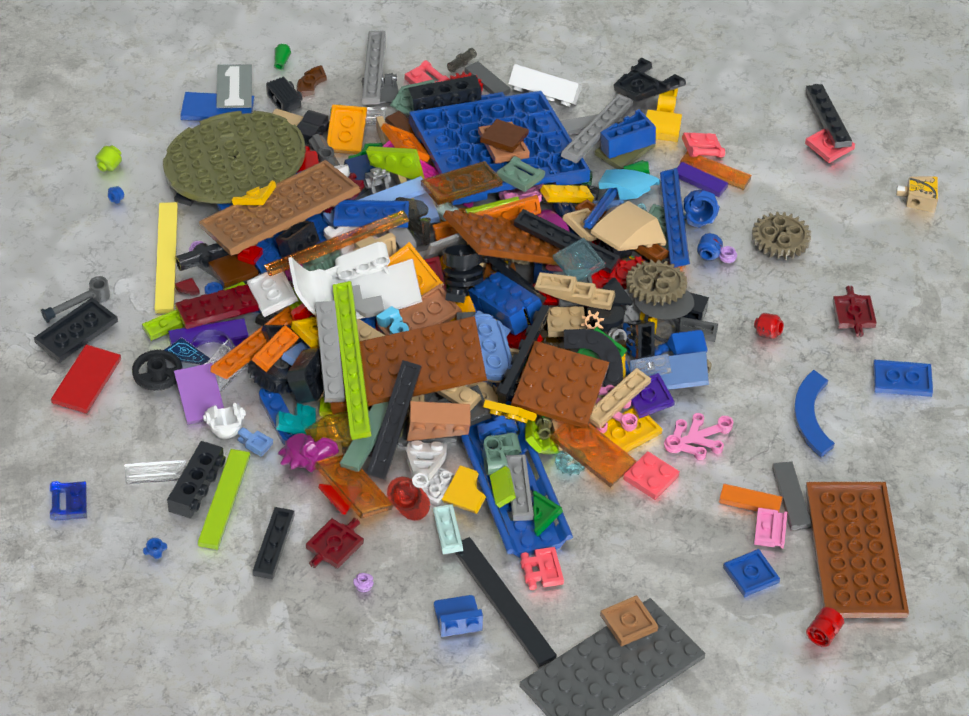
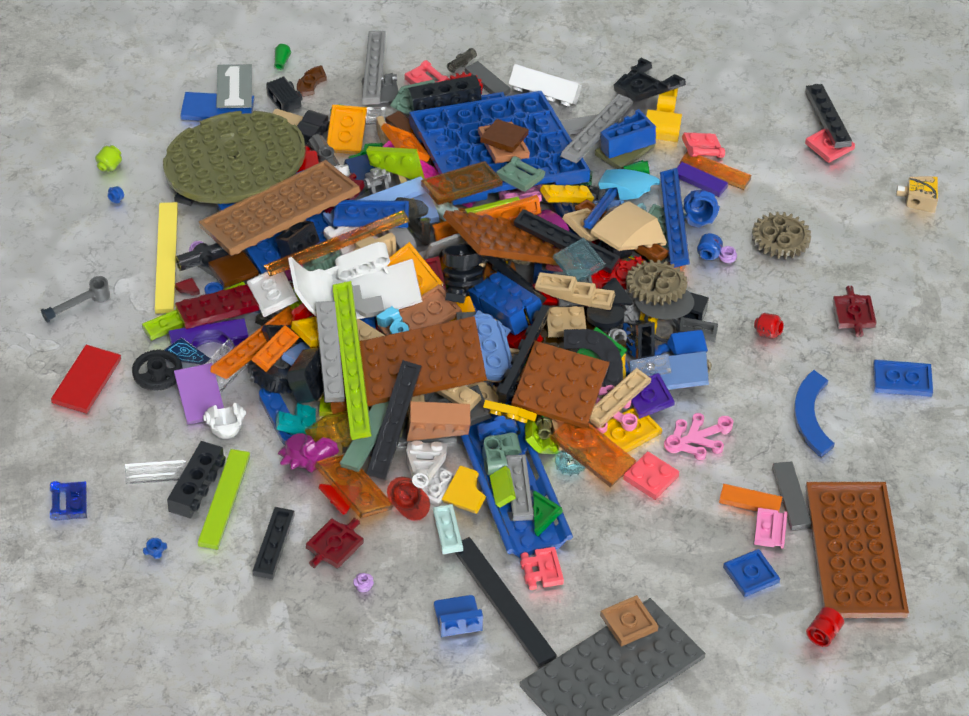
(75, 329): black plate -> none
(250, 255): red tile -> none
(255, 196): yellow tile -> none
(255, 442): medium blue plate -> none
(595, 317): light nougat gear -> none

